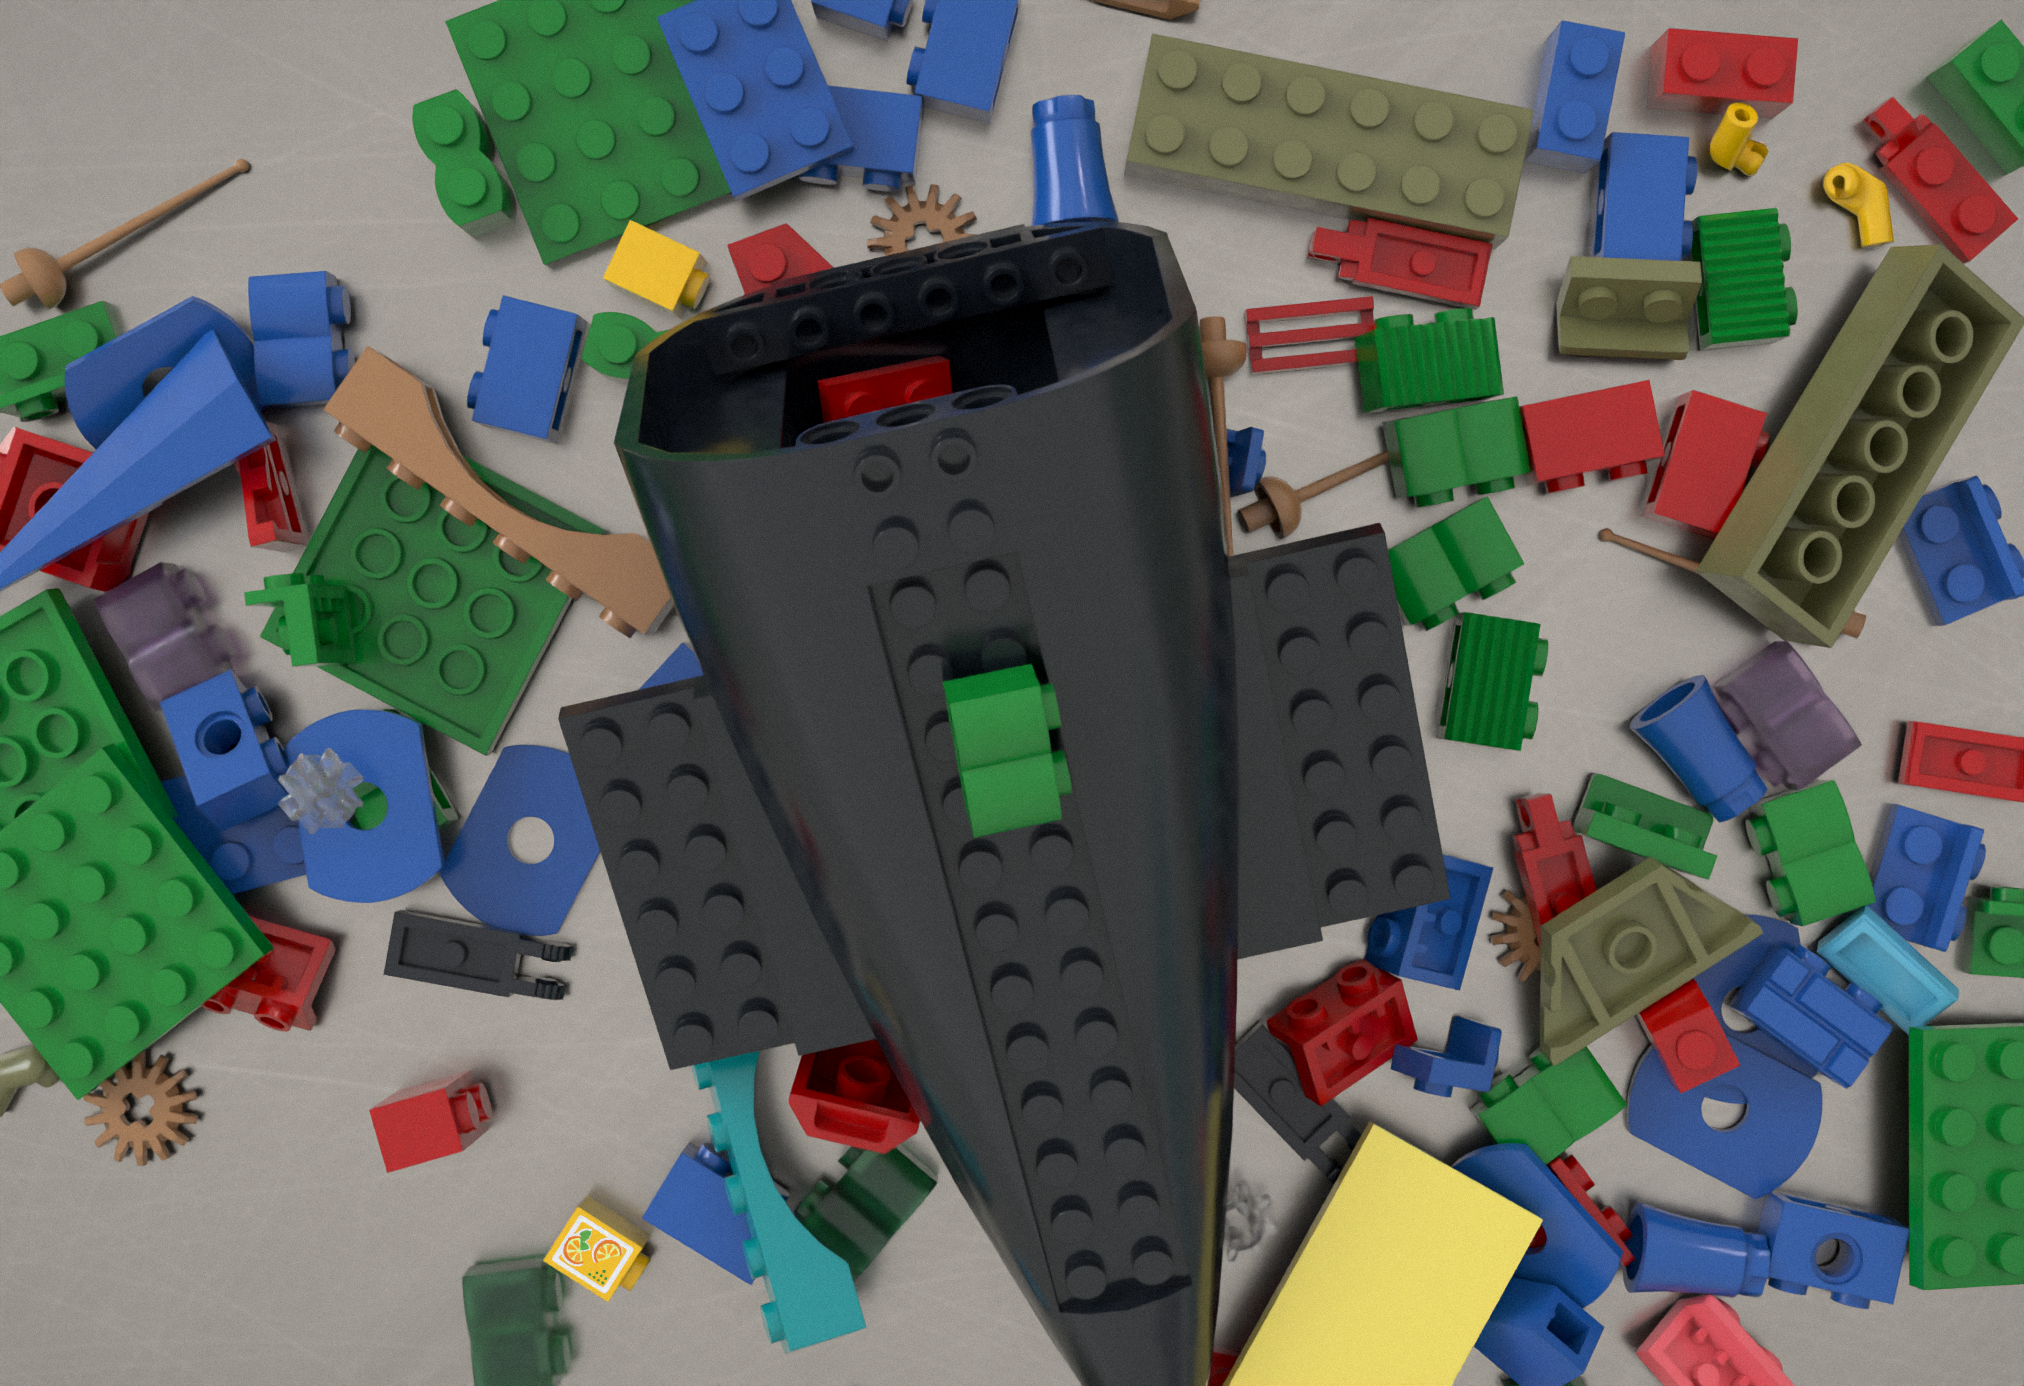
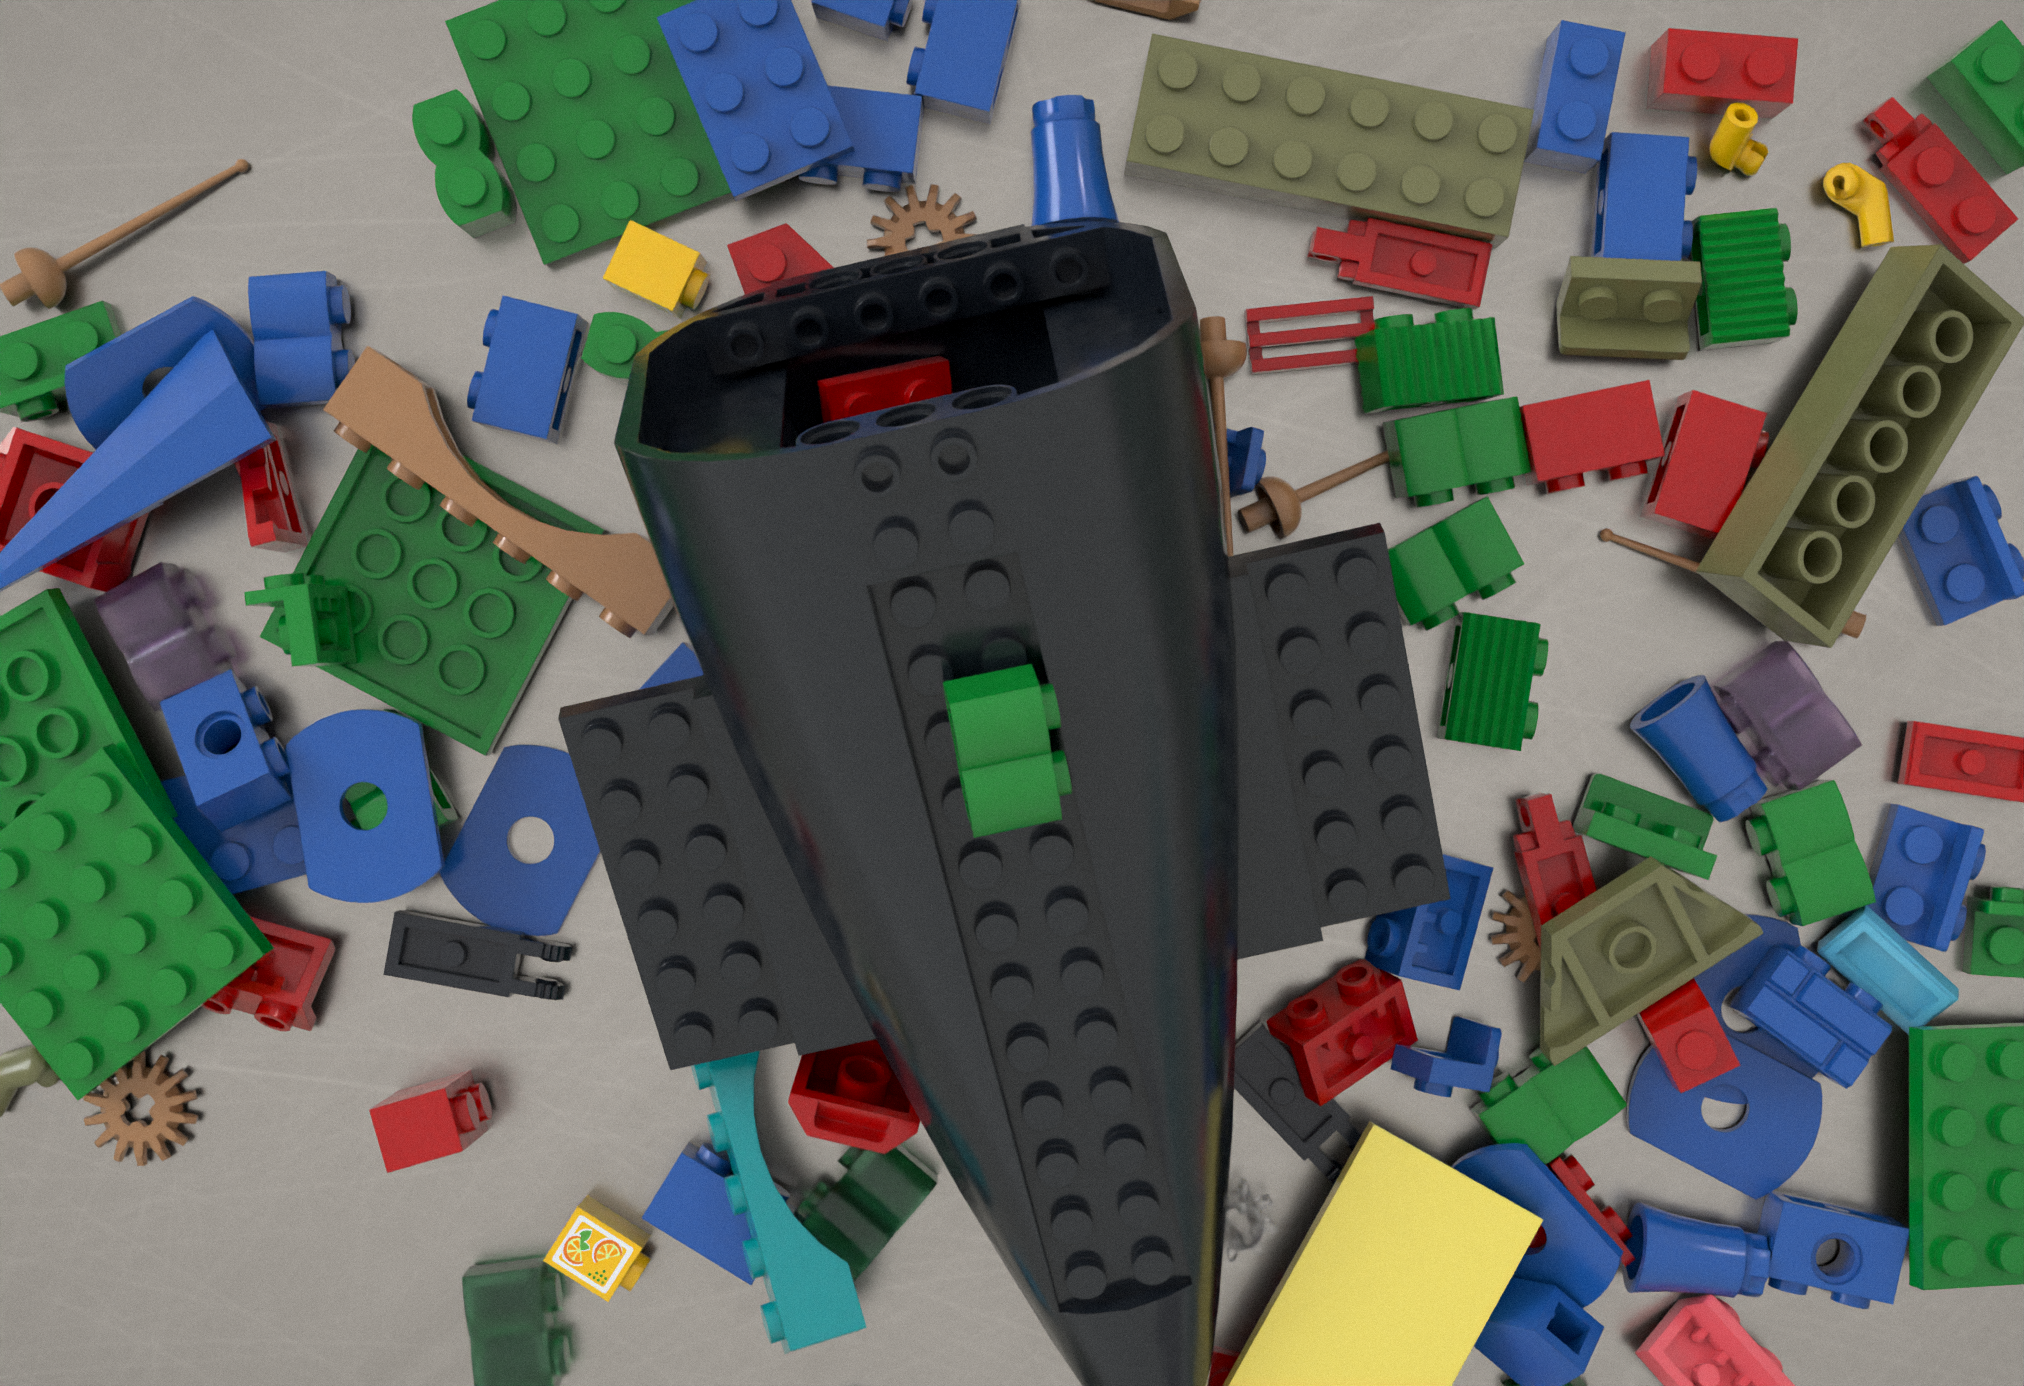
(320, 791): clear gear -> none

